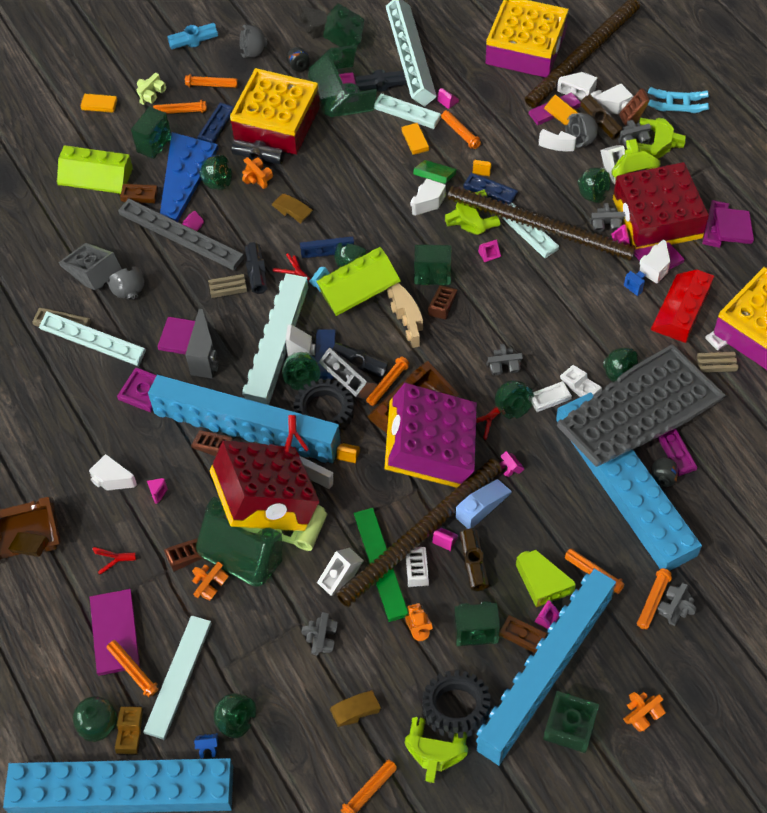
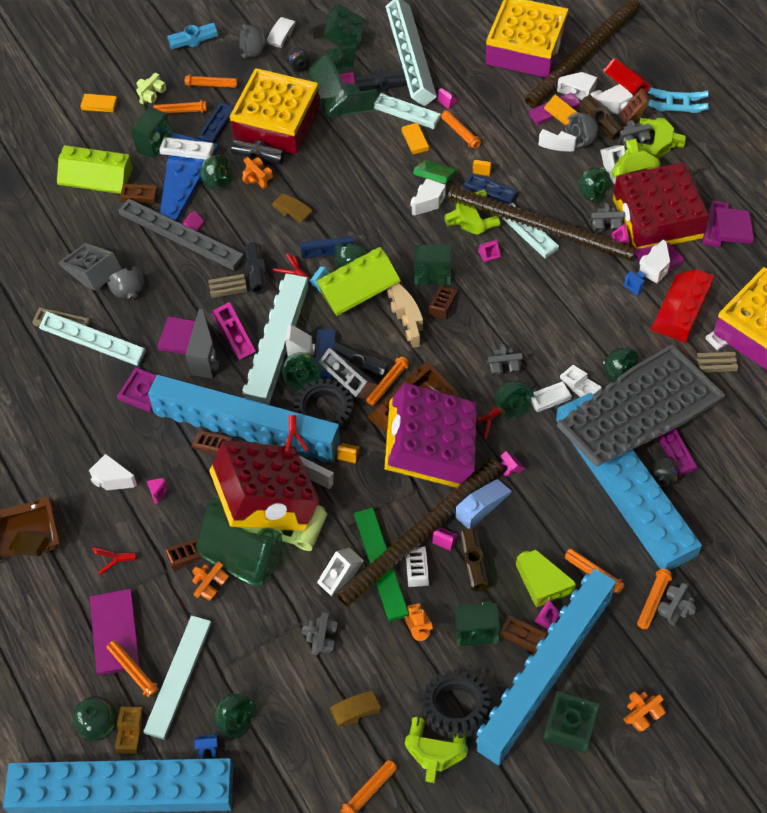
(186, 148): none -> white tile
(232, 330): none -> dark pink slope
(280, 32): none -> white slope
(627, 77): none -> red slope

